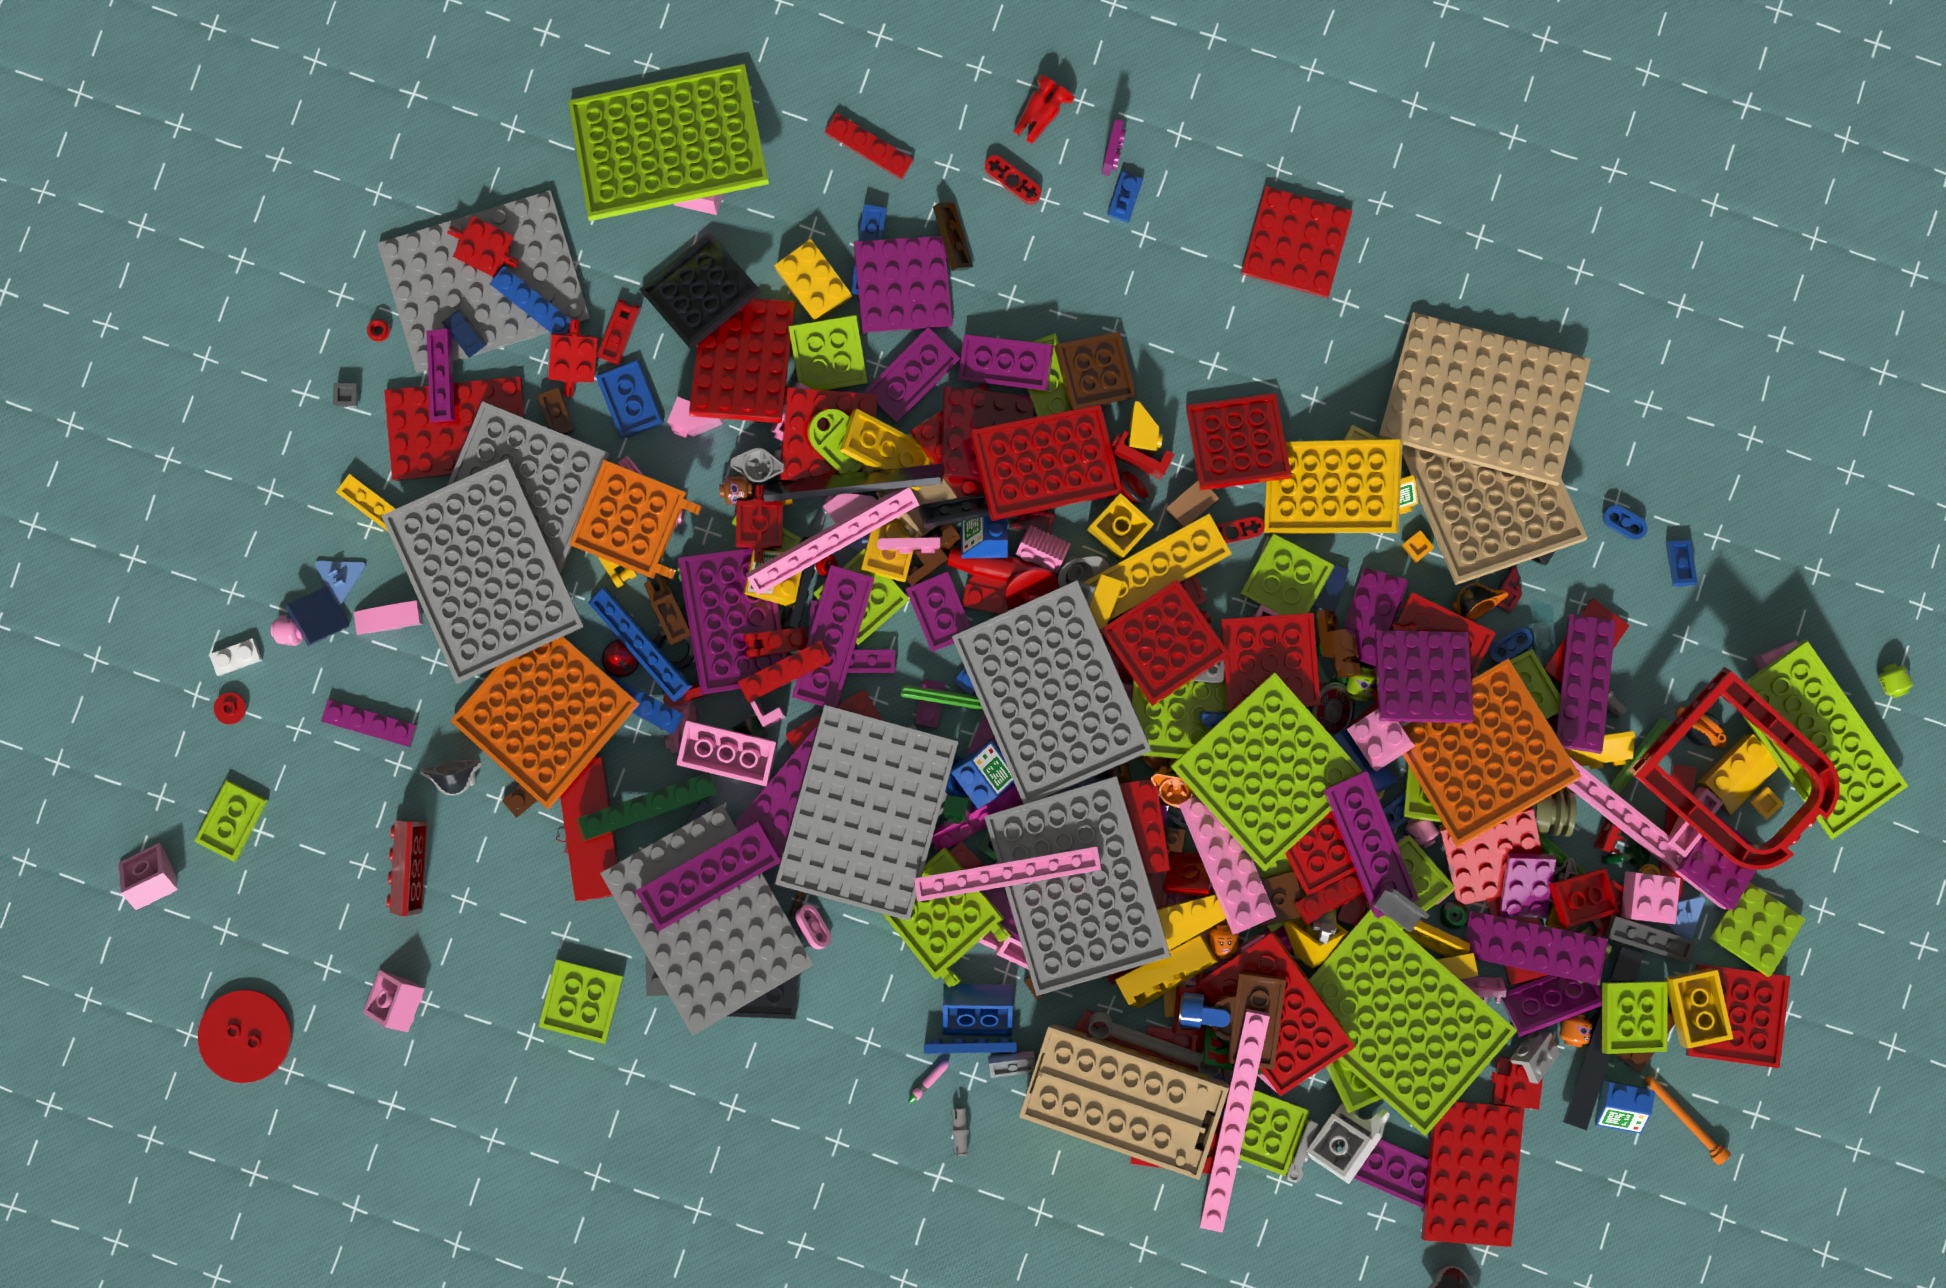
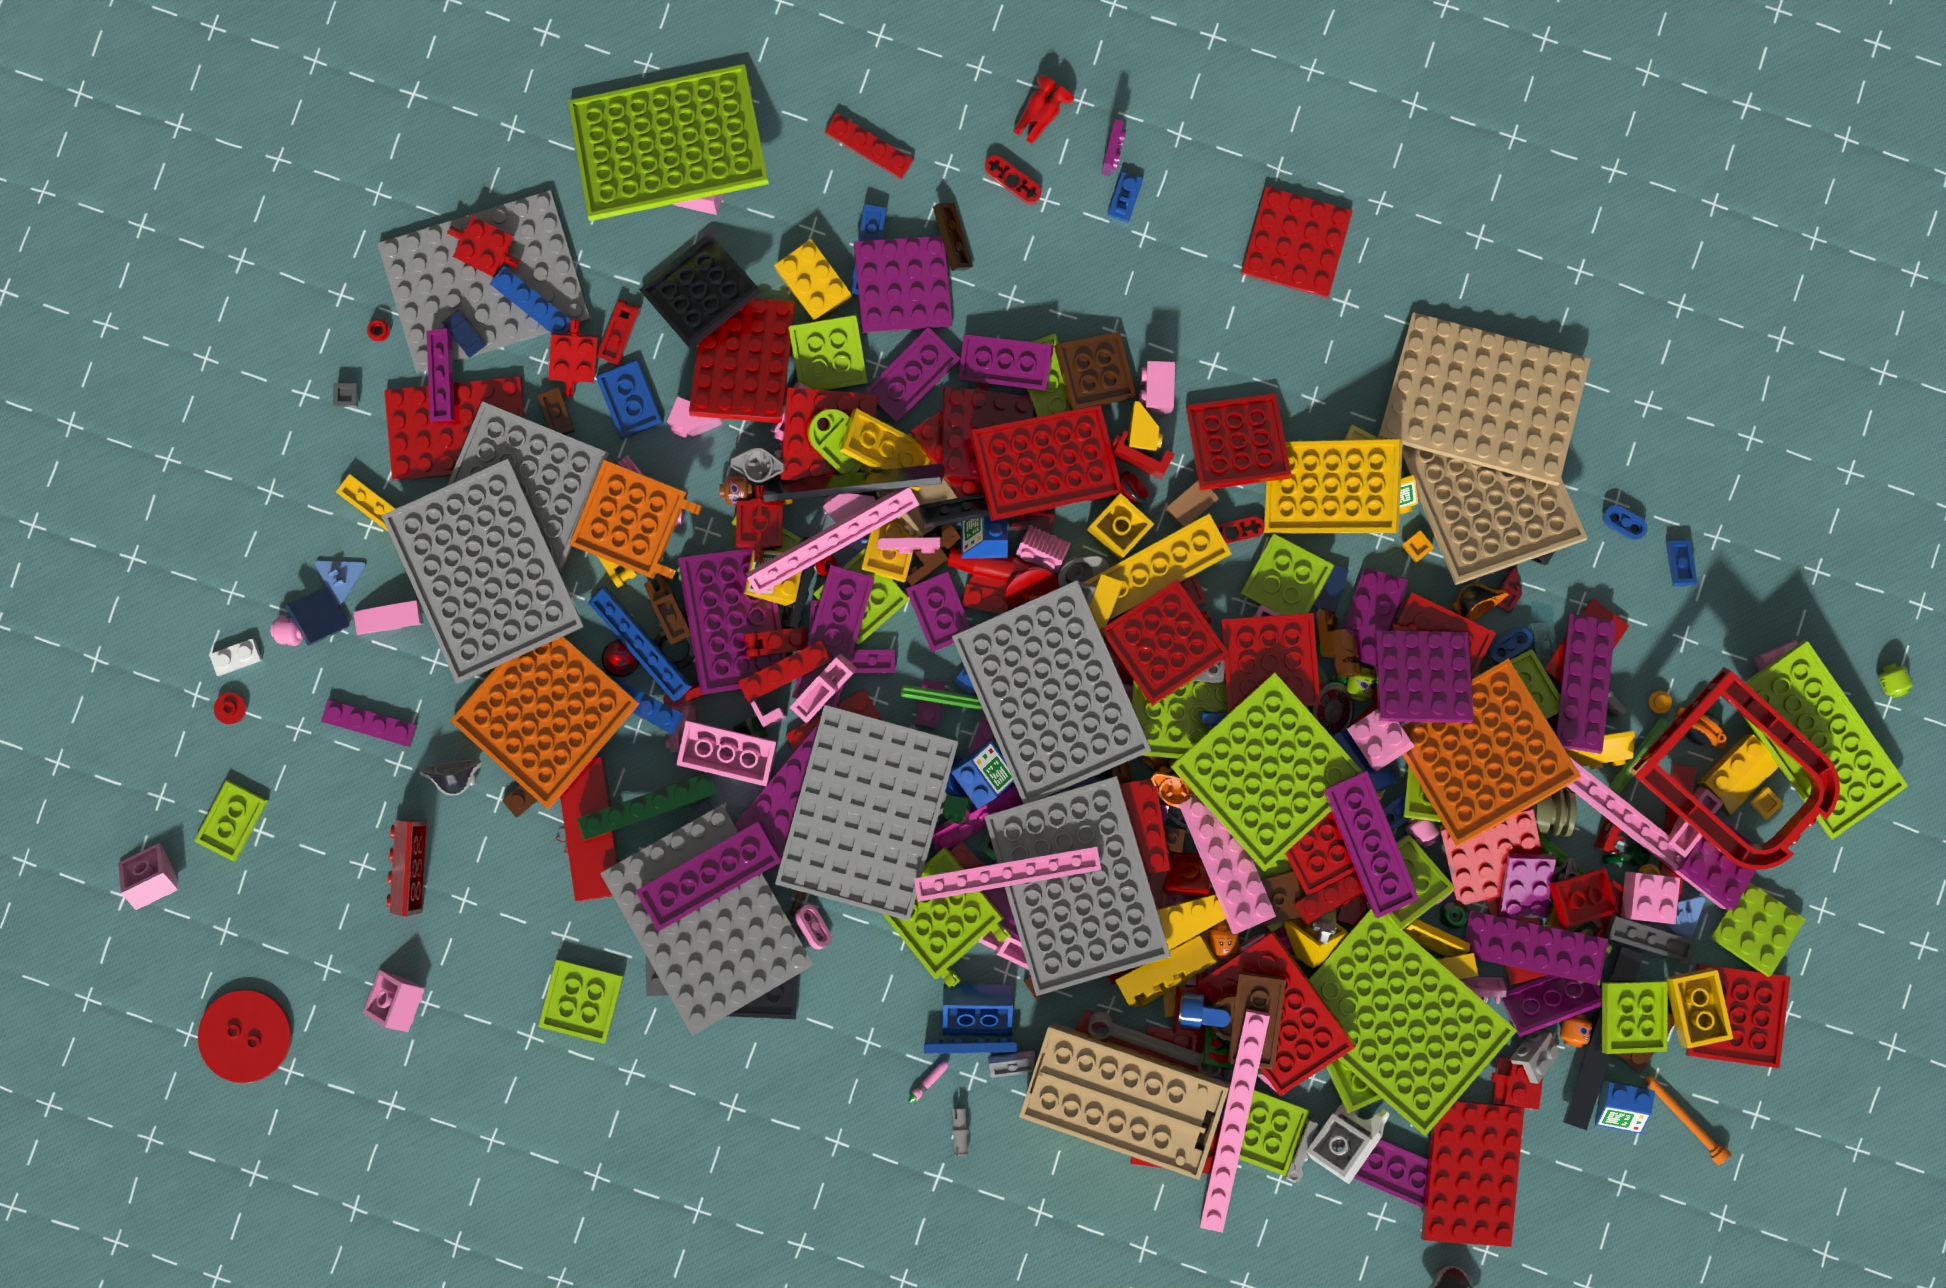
(823, 688): none -> bright pink slope
(1158, 387): none -> bright pink brick
(1399, 908): flat silver panel -> none
(1659, 701): none -> light orange plate

